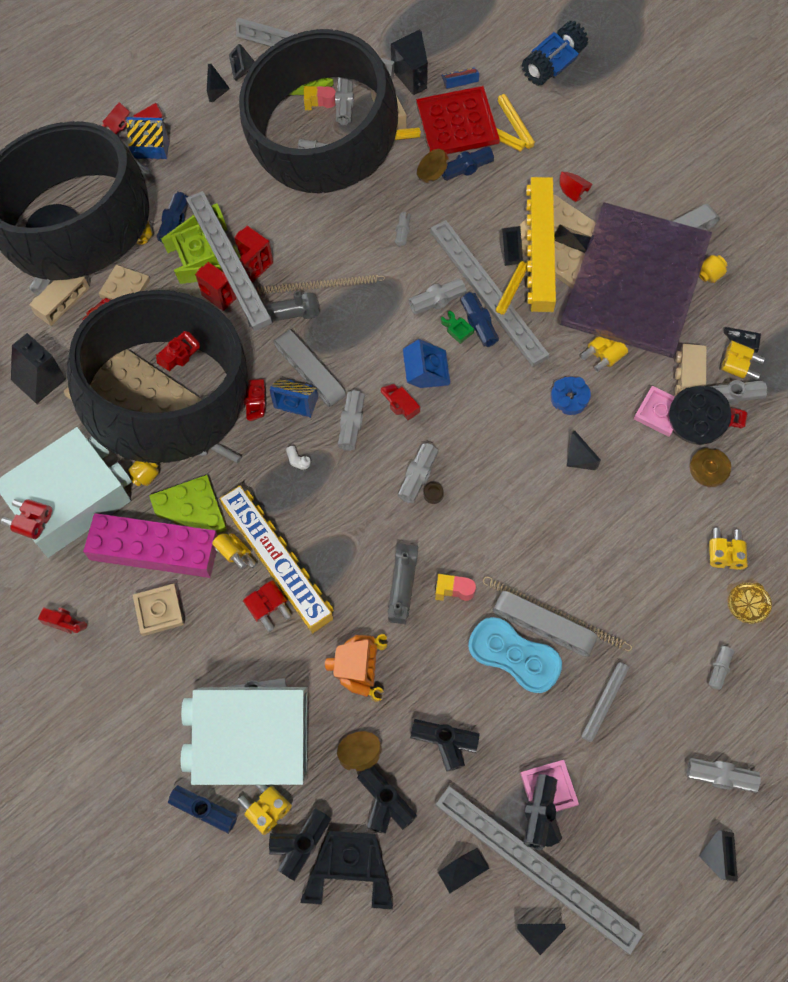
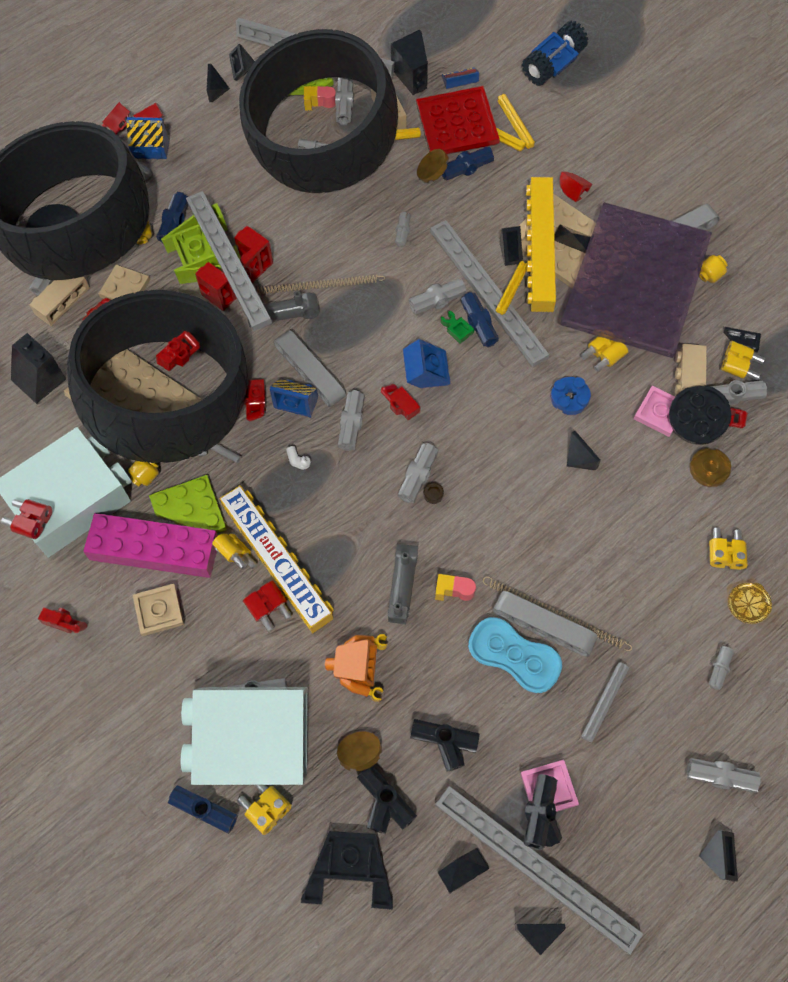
(289, 844): black piece -> none

